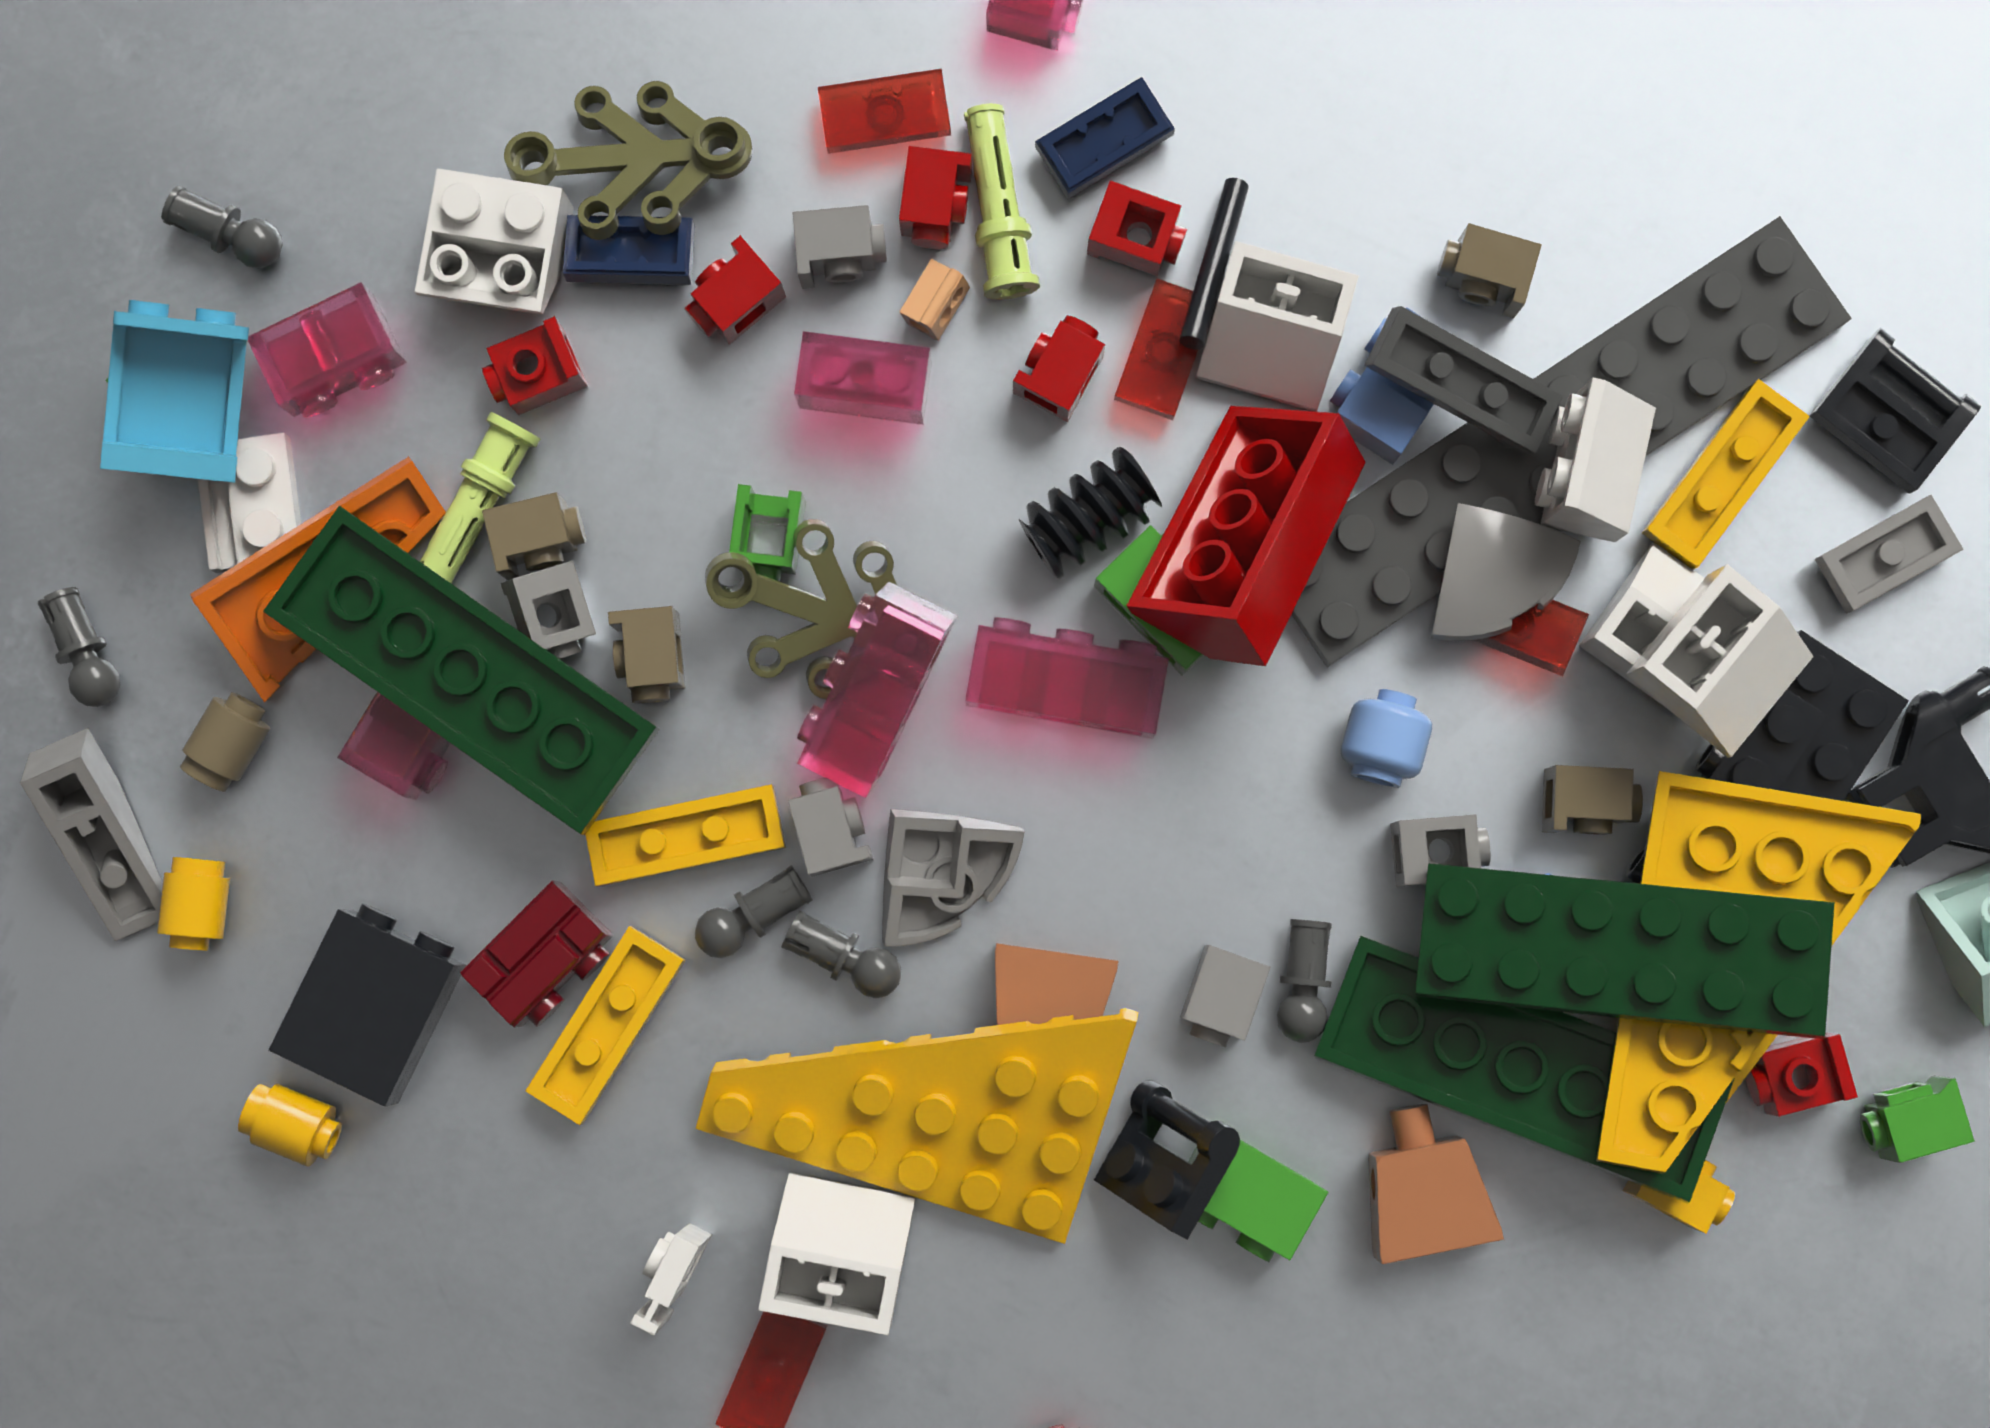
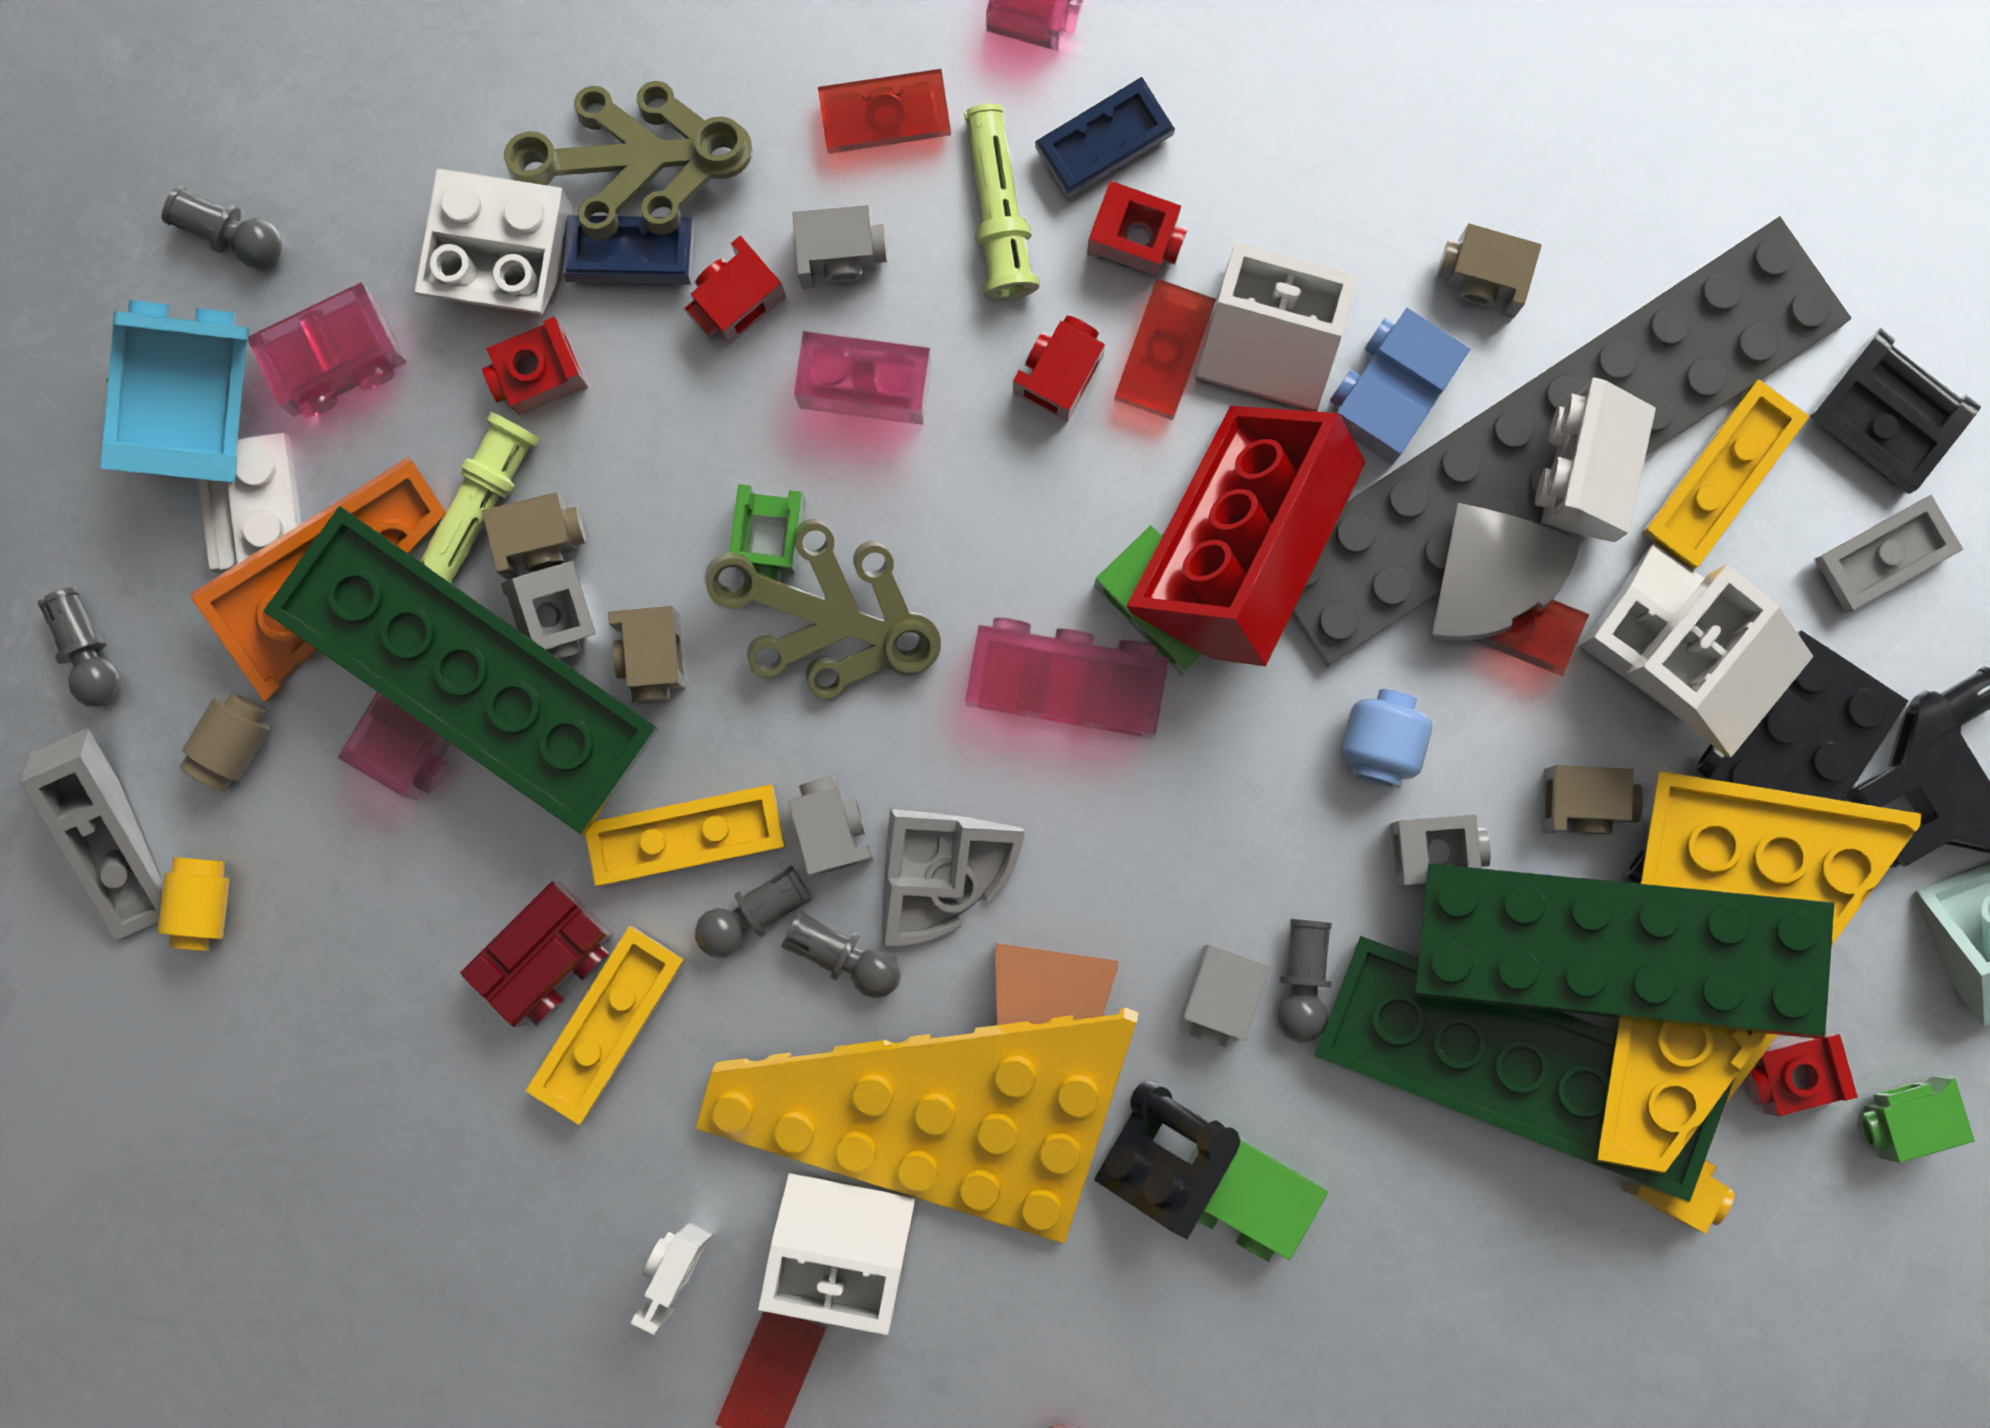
(290, 1123): yellow brick -> none
(368, 1004): black brick -> none
(874, 687): clear pink brick -> none
(933, 196): red brick -> none
(935, 299): light nougat piece -> none
(1089, 511): black piece -> none
(1214, 264): black bar -> none
(1426, 1193): nougat torso -> none
(1463, 380): dark grey plate -> none

